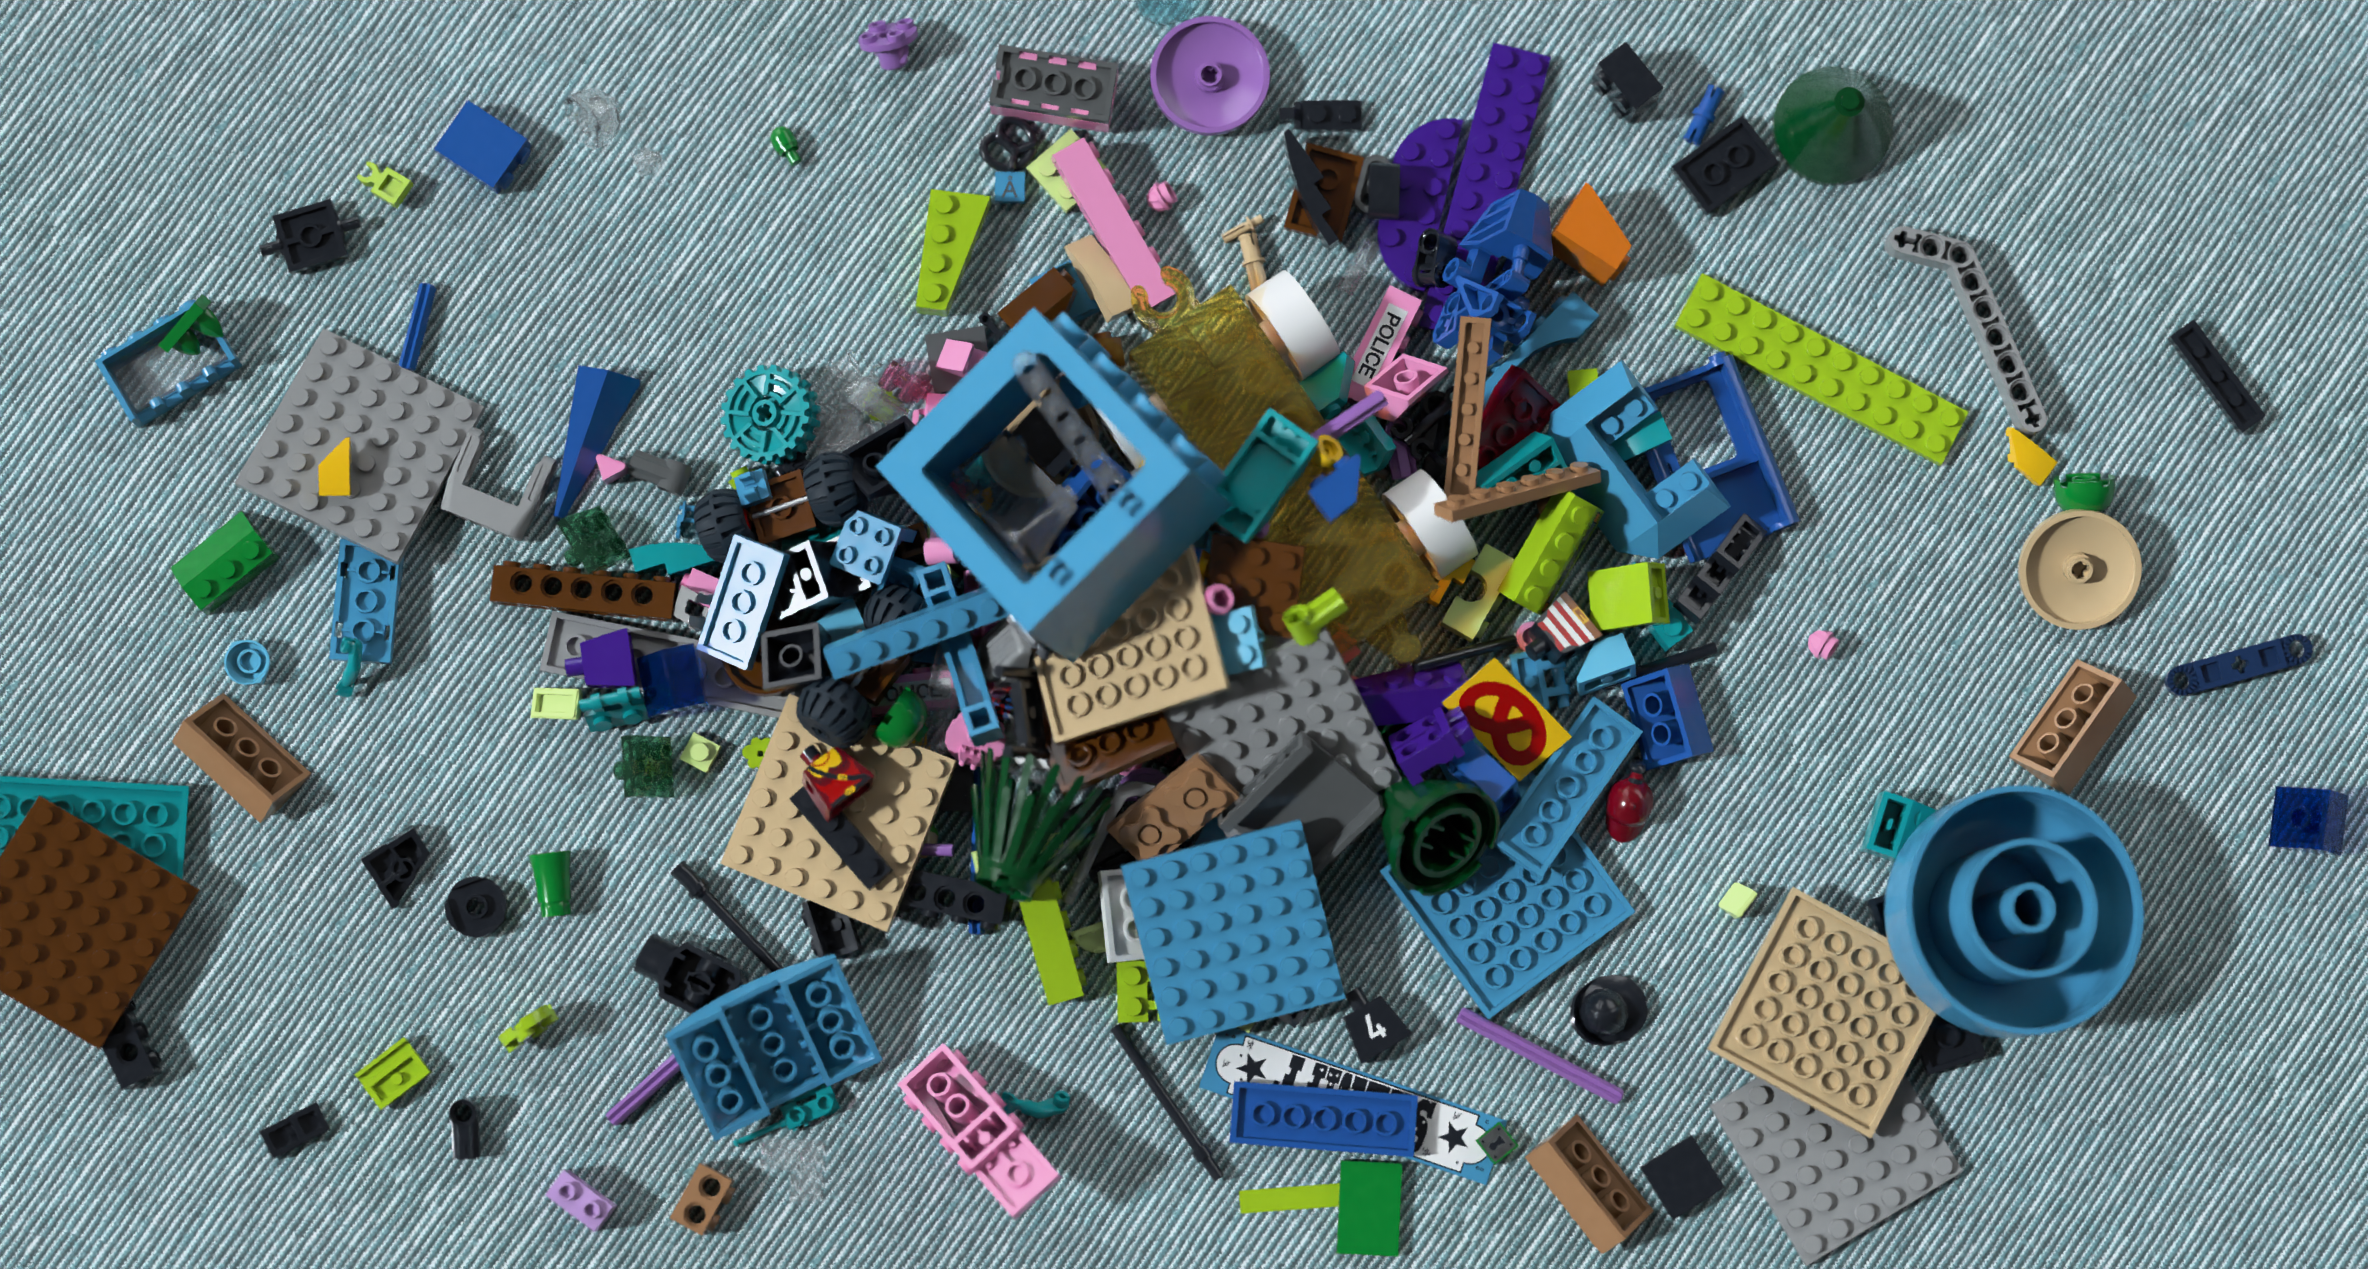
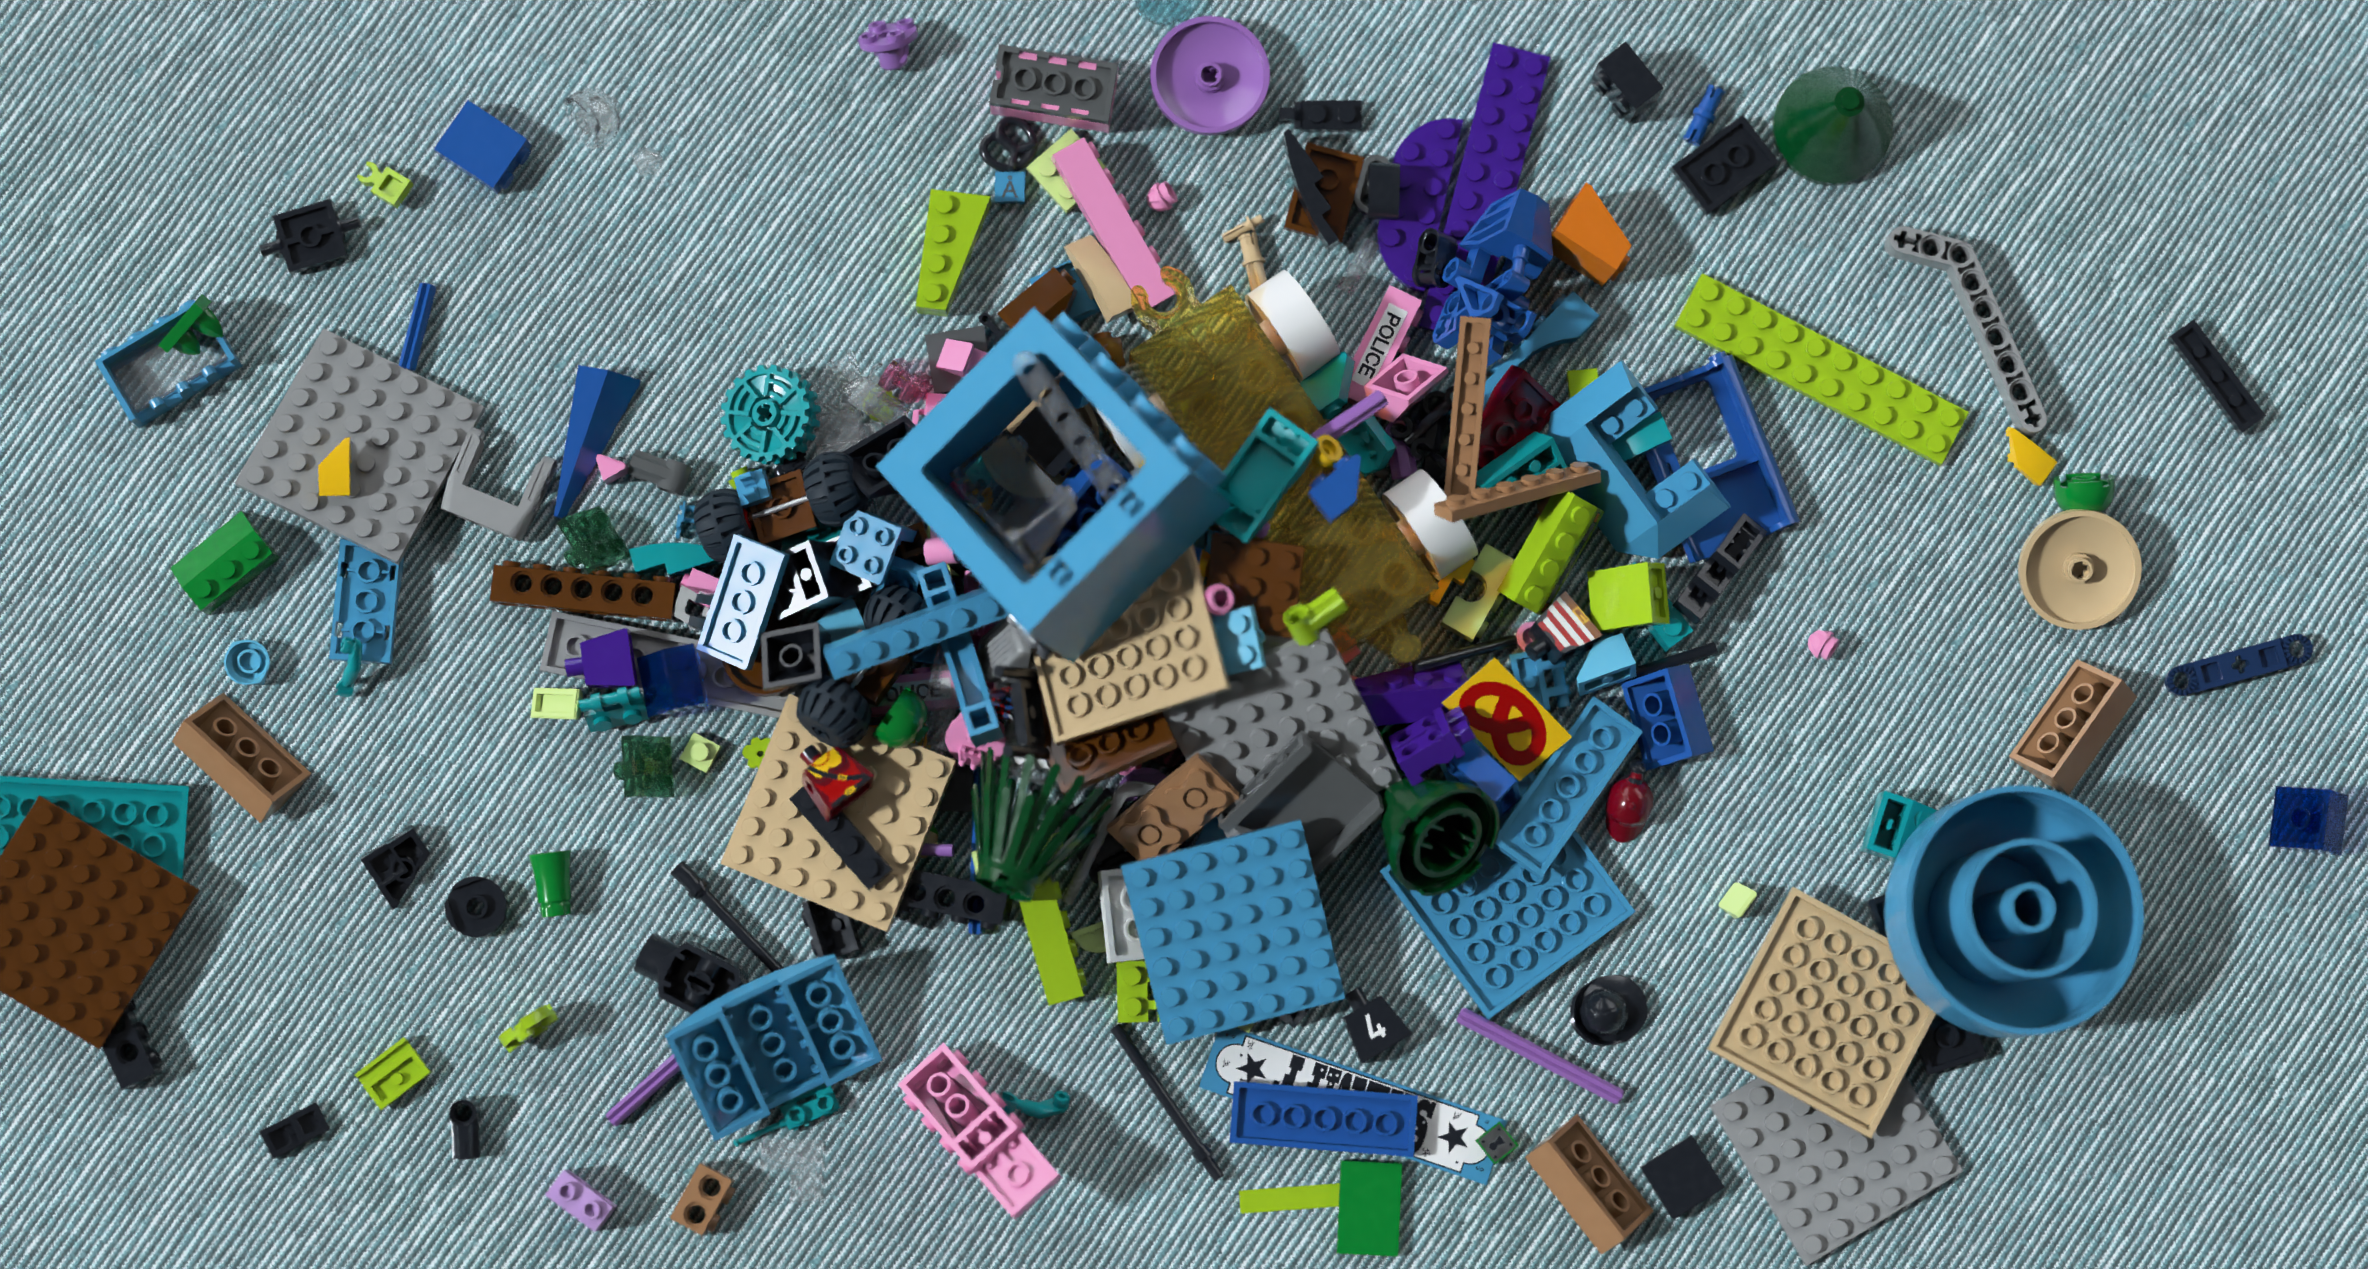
(785, 144): green cylinder -> none

